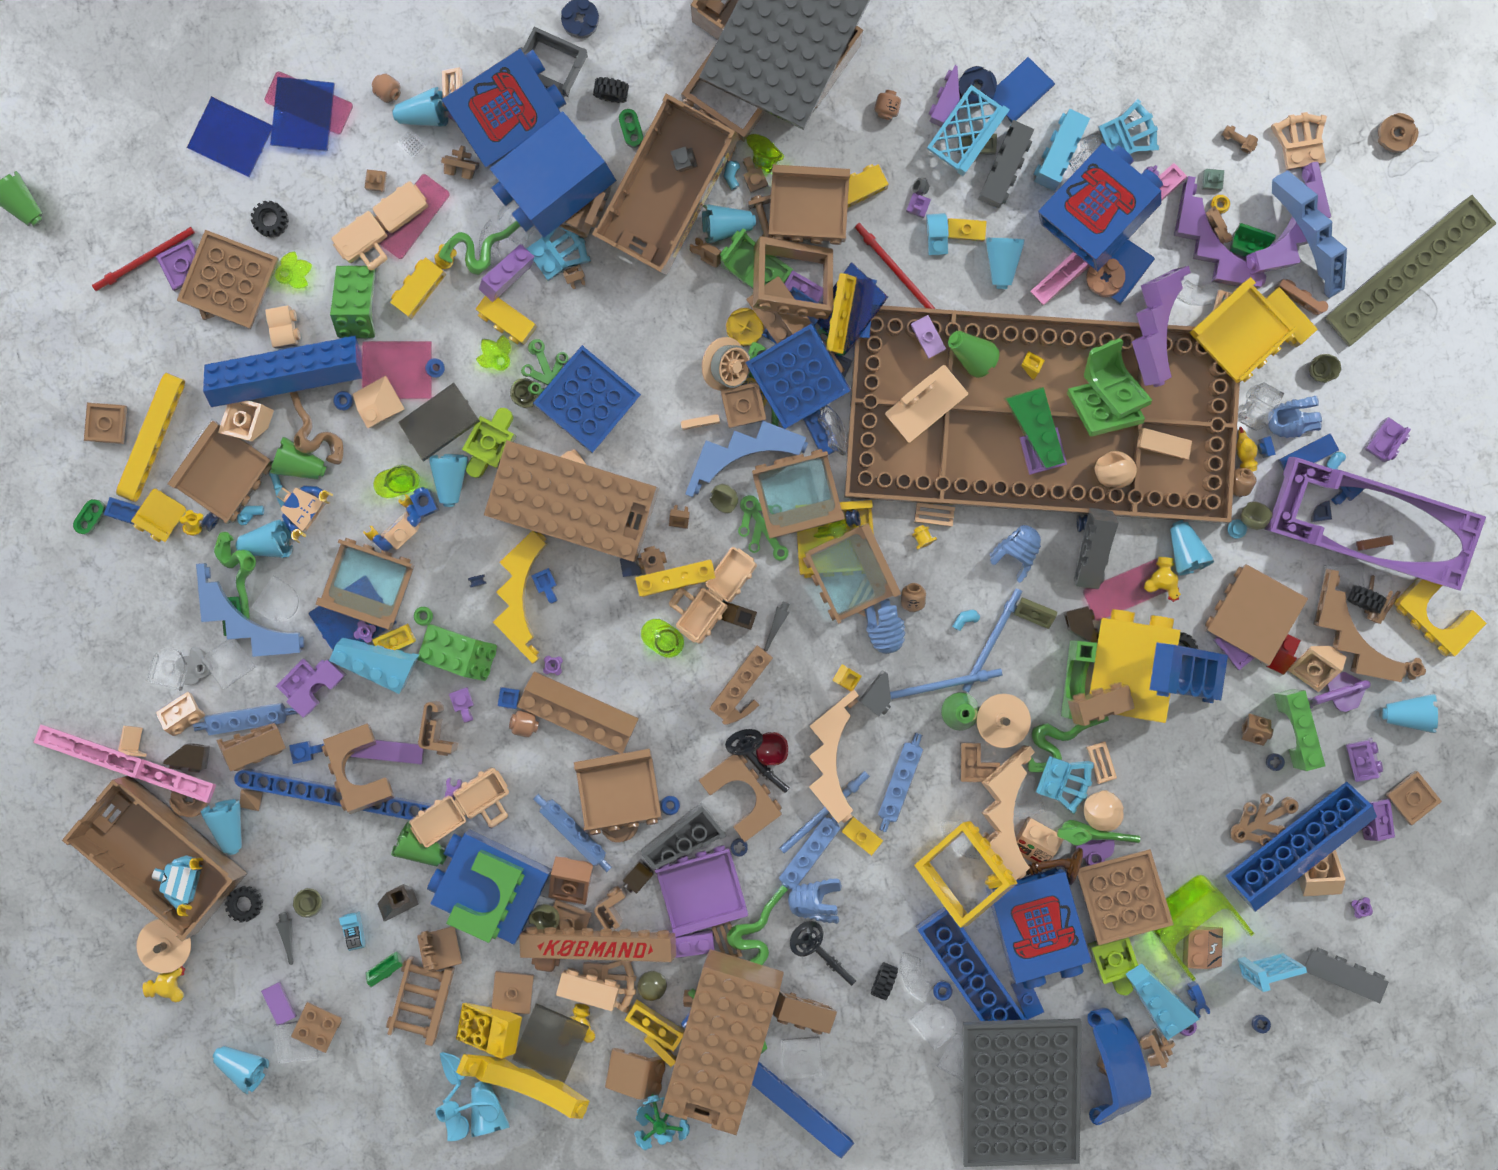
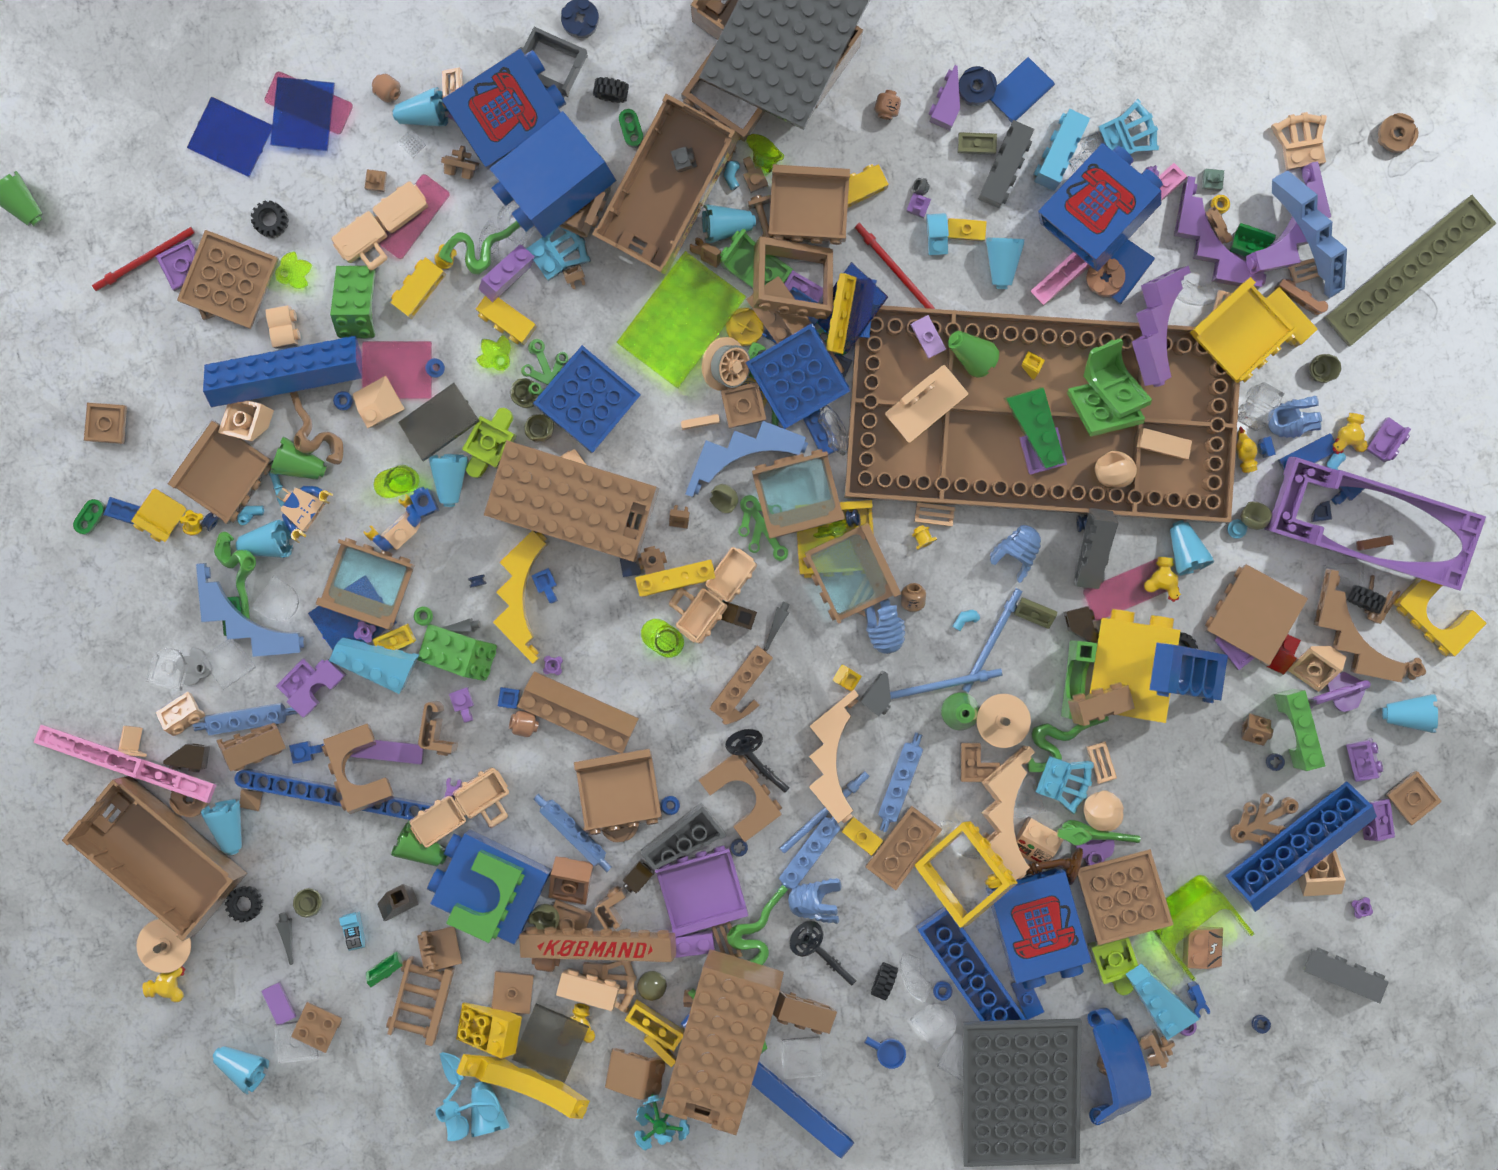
(150, 437): yellow beam -> none
(179, 882): torso -> none
(464, 626): none -> dark grey piece
(539, 428): none -> olive hair
(681, 319): none -> clear neon green plate
(773, 749): dark red helmet -> none
(890, 1052): none -> blue piece
(903, 847): none -> medium nougat plate
(983, 135): medium azure fence -> none
(1243, 482): medium nougat head -> none
(1248, 143): medium nougat bar -> none
(1269, 970): medium azure fence -> none
(1293, 274): none -> light nougat tile
(1351, 434): none -> yellow animal

